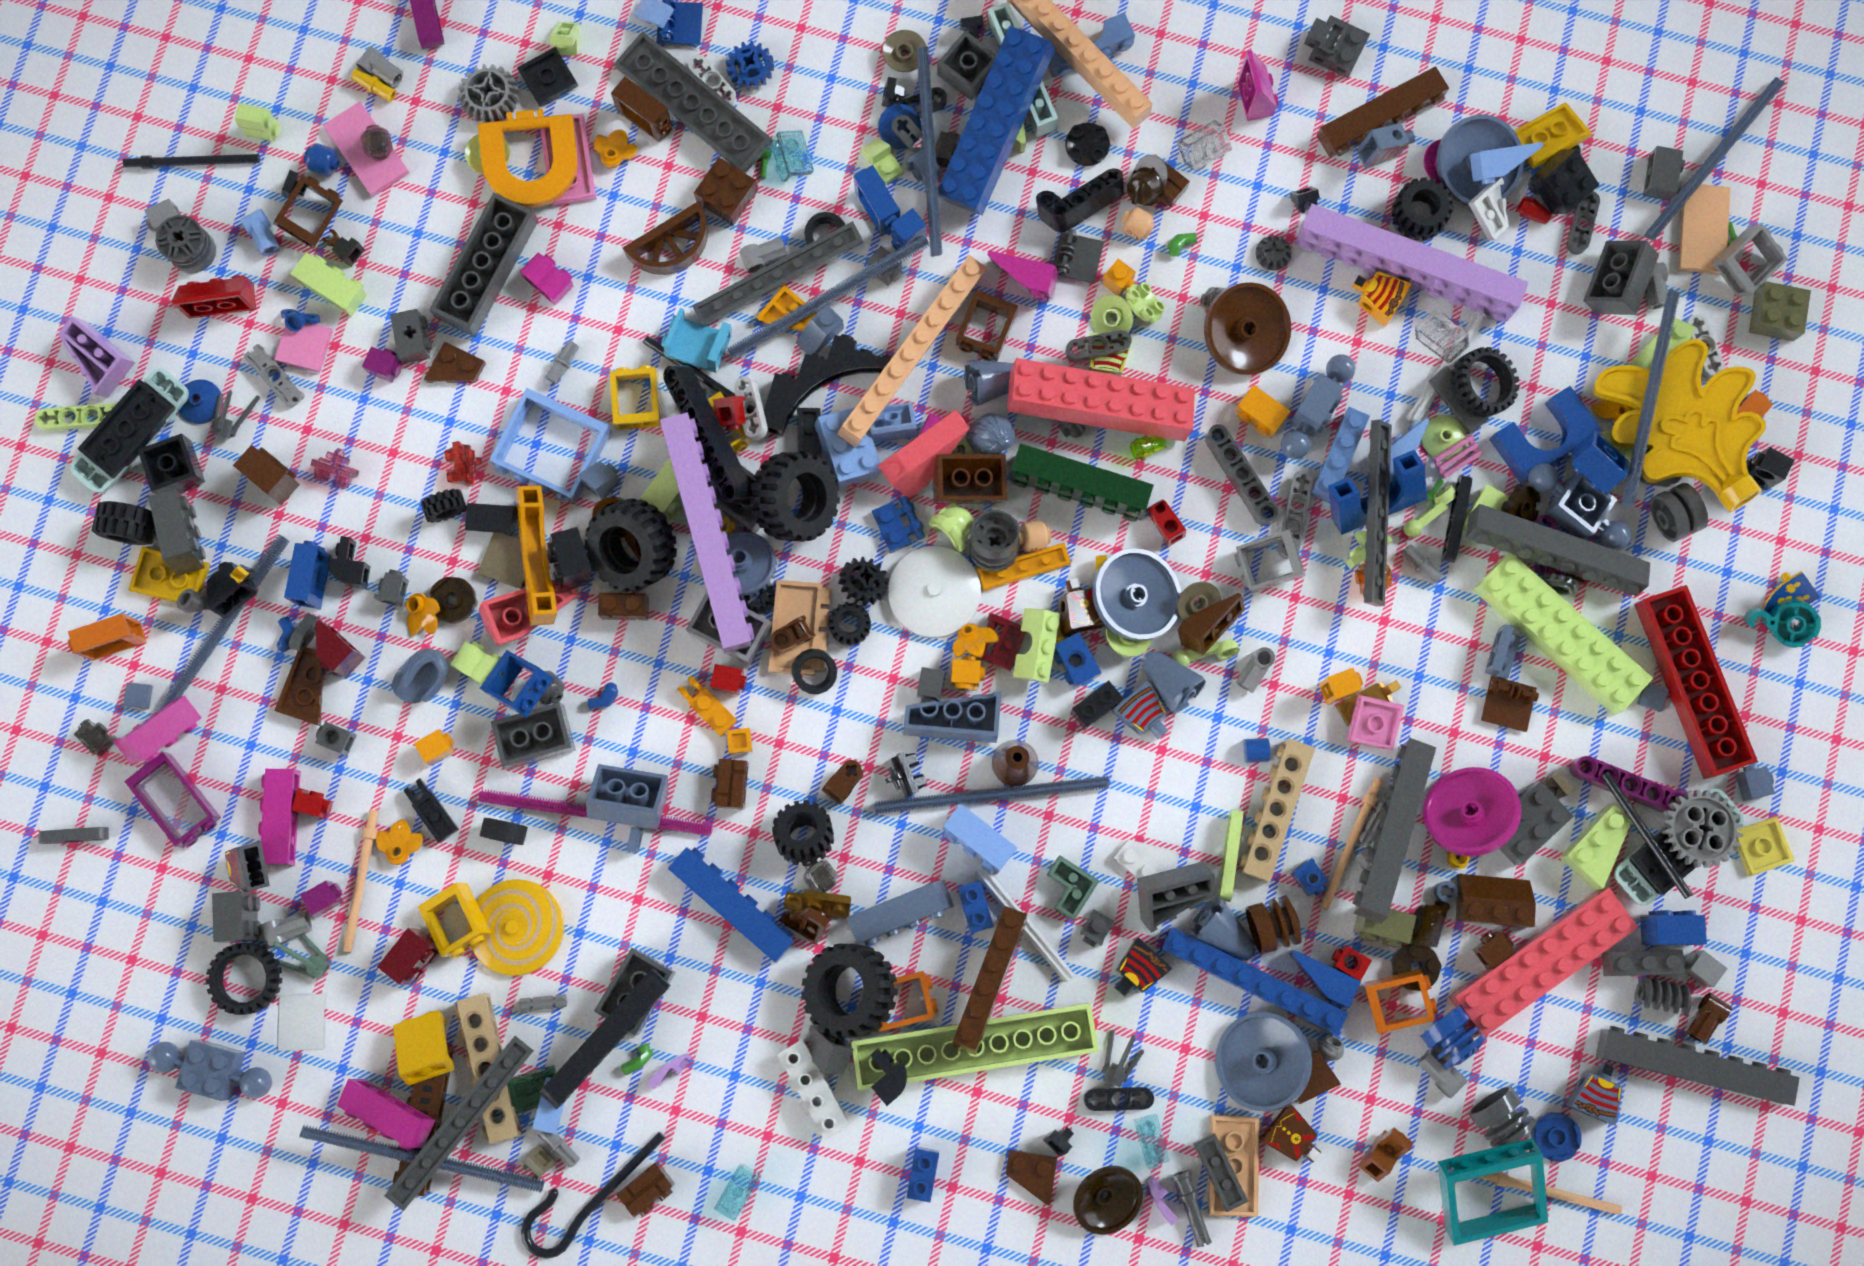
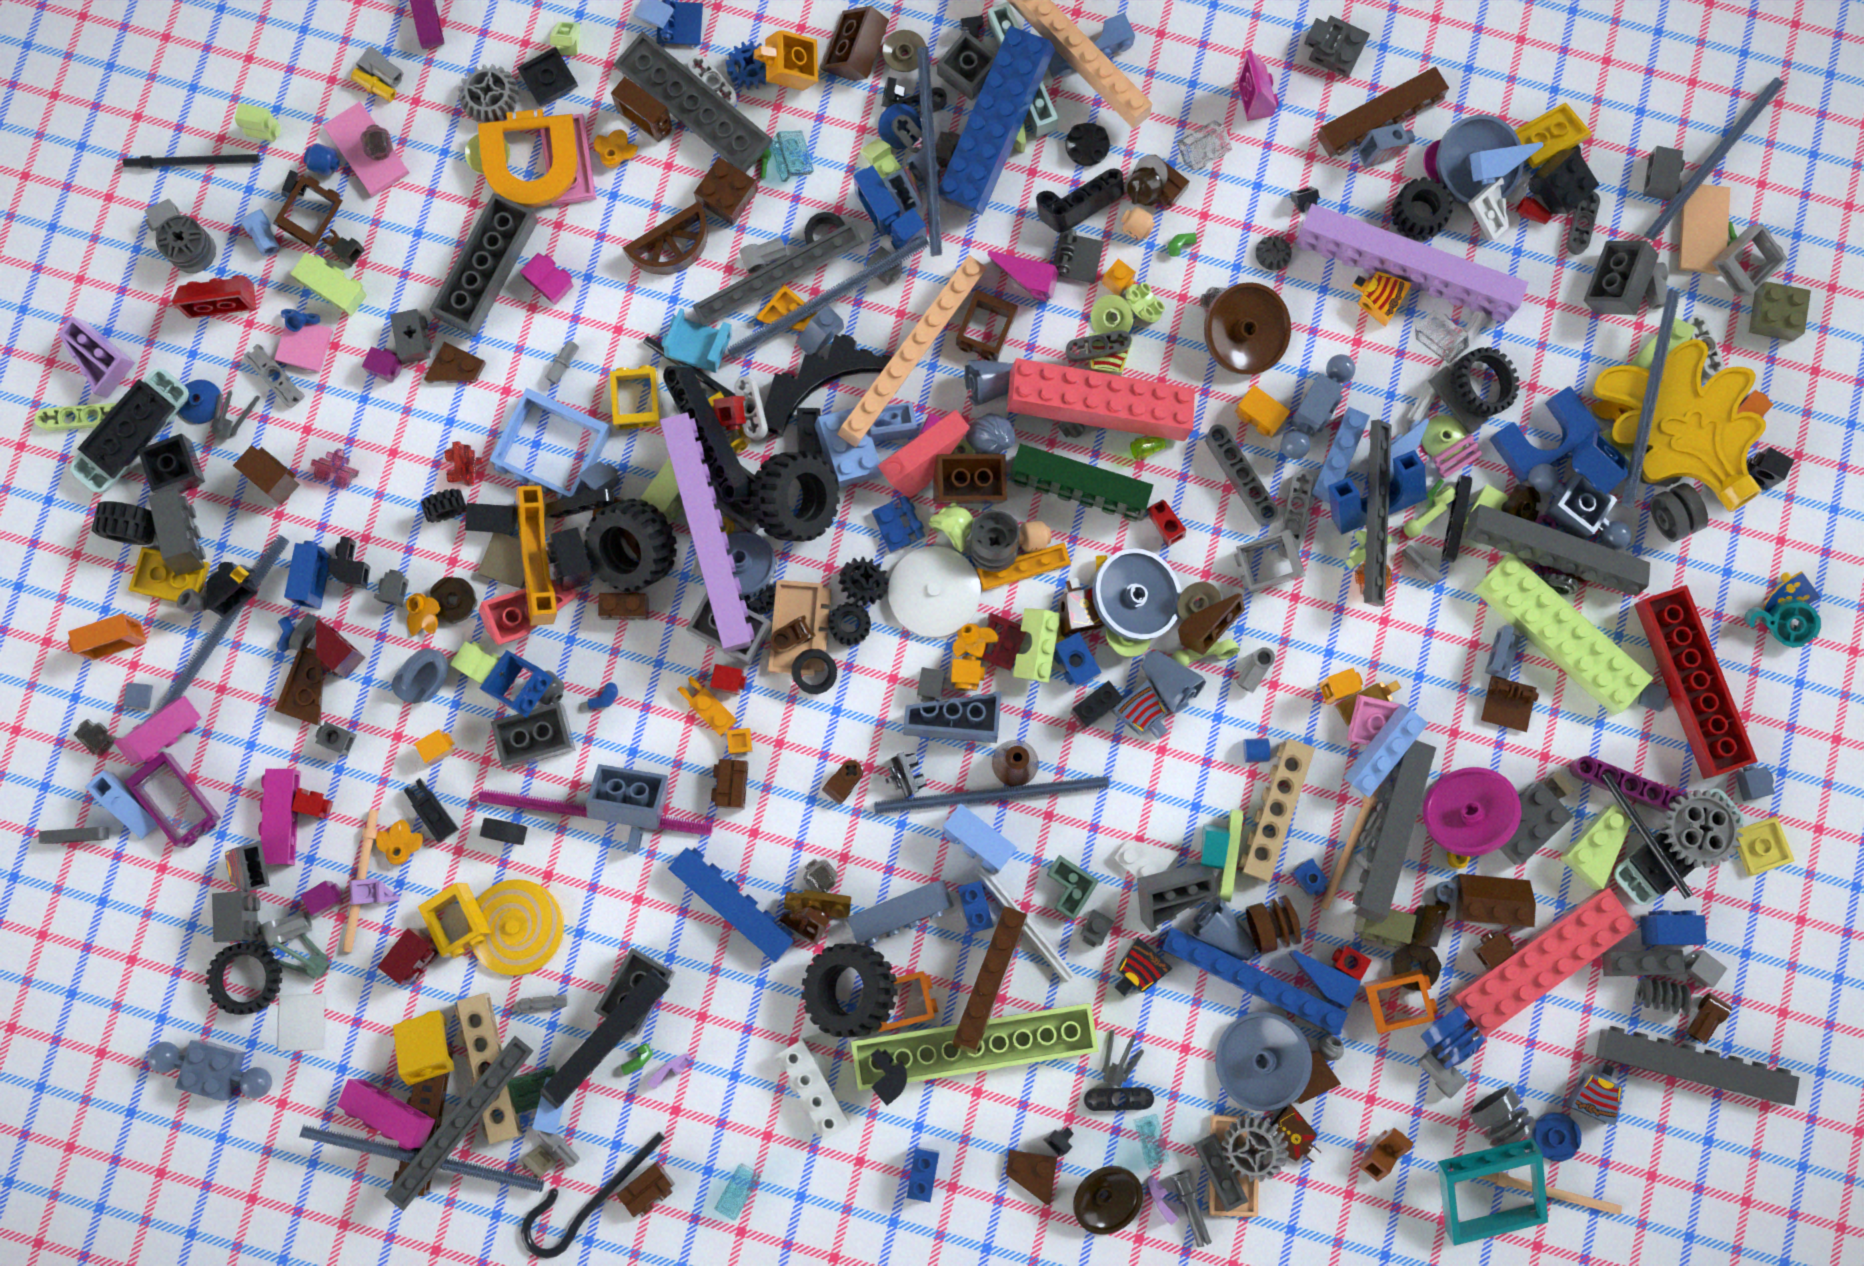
(121, 803): none -> light blue slope
(370, 891): none -> lavender slope
(579, 503): none -> black beam
(789, 59): none -> light orange hinge
(803, 815): black tyre -> none
(829, 1052): dark grey slope -> none
(855, 43): none -> reddish brown slope
(903, 189): none -> sand blue torso
(1214, 846): none -> teal slope
(1273, 1142): none -> light grey gear
(1385, 750): none -> light blue brick

